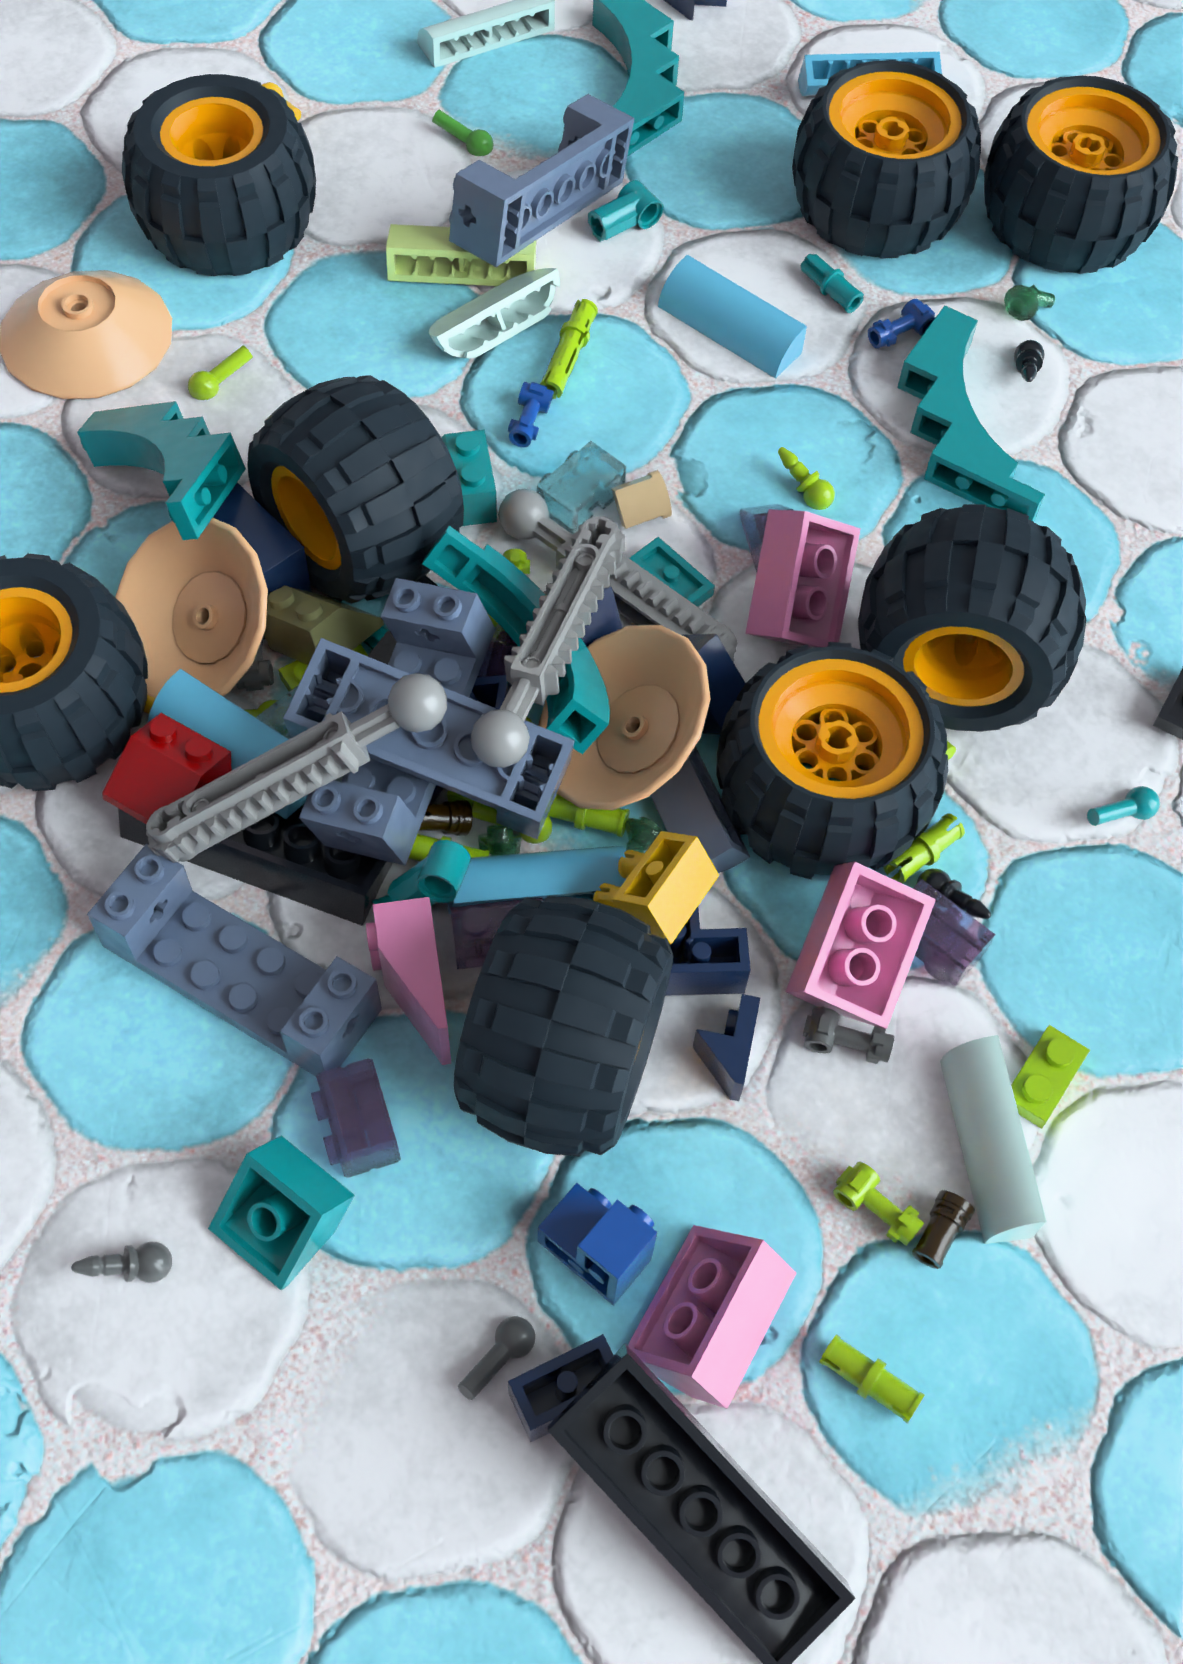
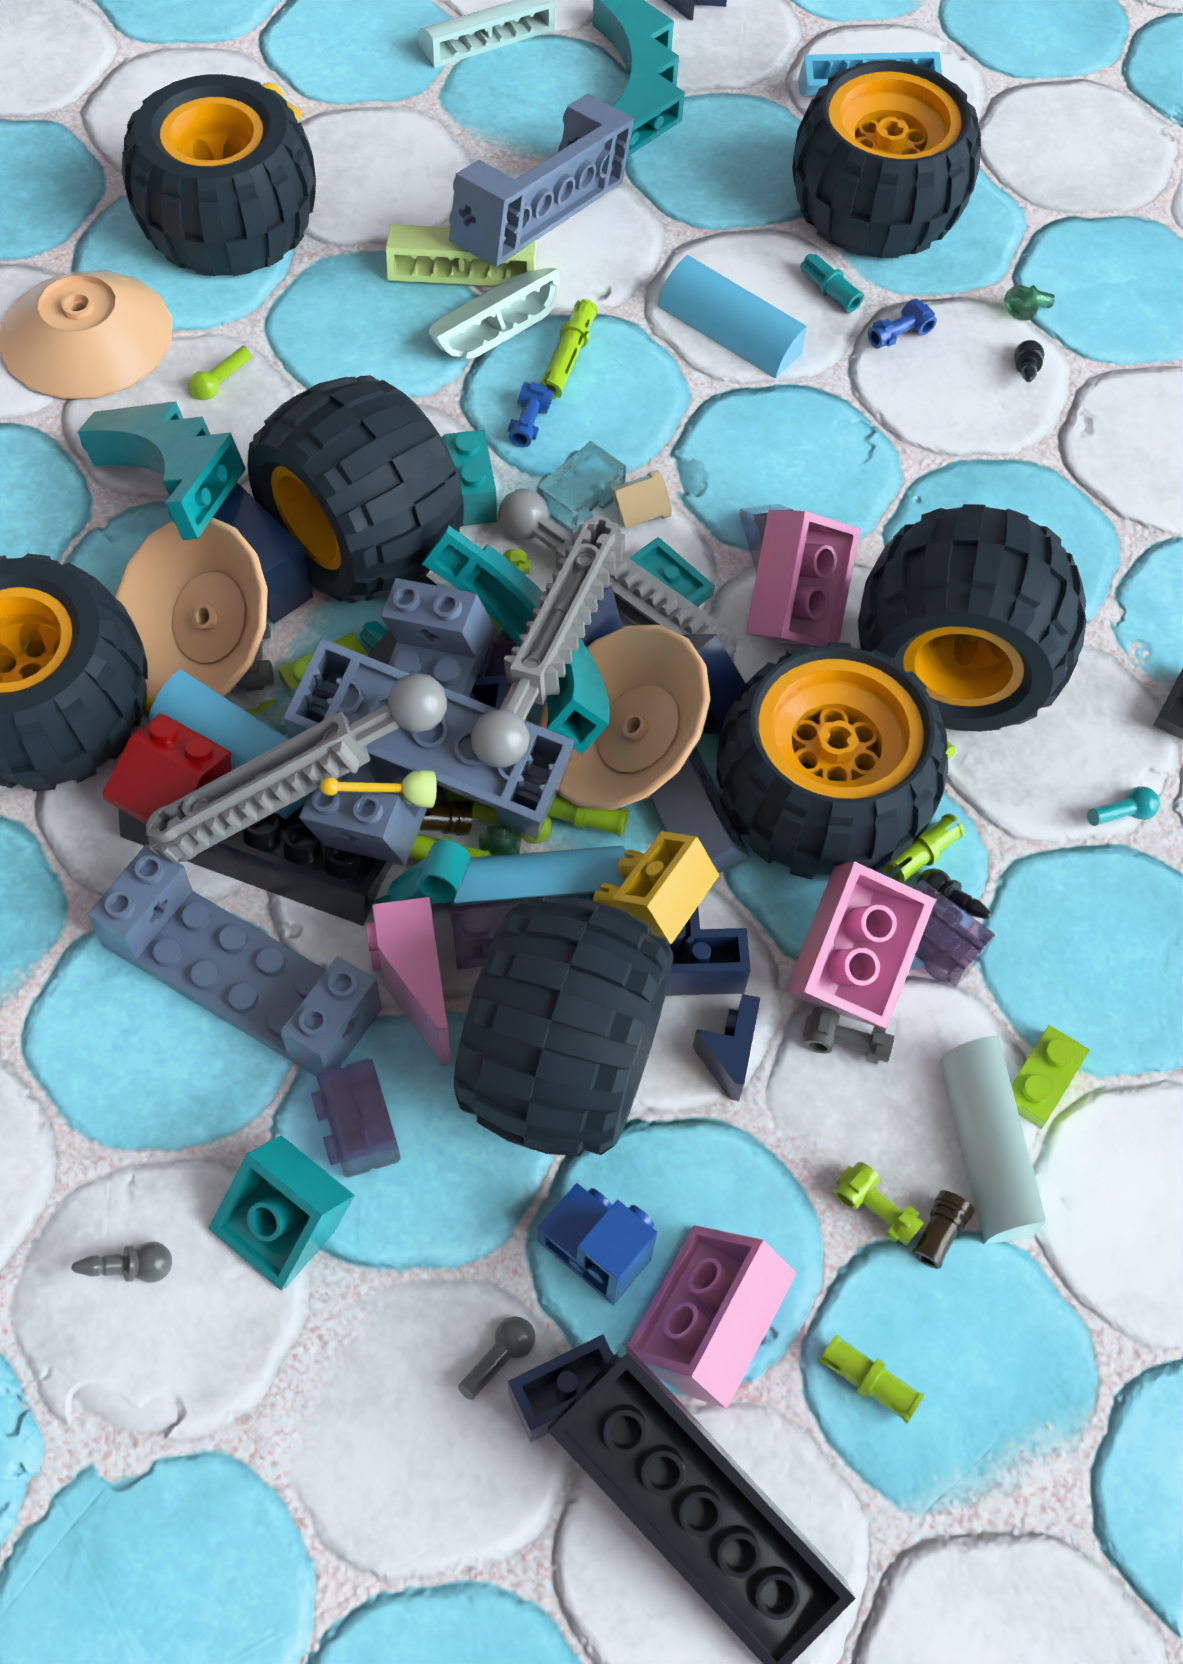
(301, 618): olive slope -> none
(416, 788): none -> hinge
(477, 142): bright green bar -> none
(632, 207): teal piece -> none
(641, 833): clear green plate -> none
(817, 492): lime bar -> none
(965, 454): teal arch -> none
(1080, 173): black wheel -> none

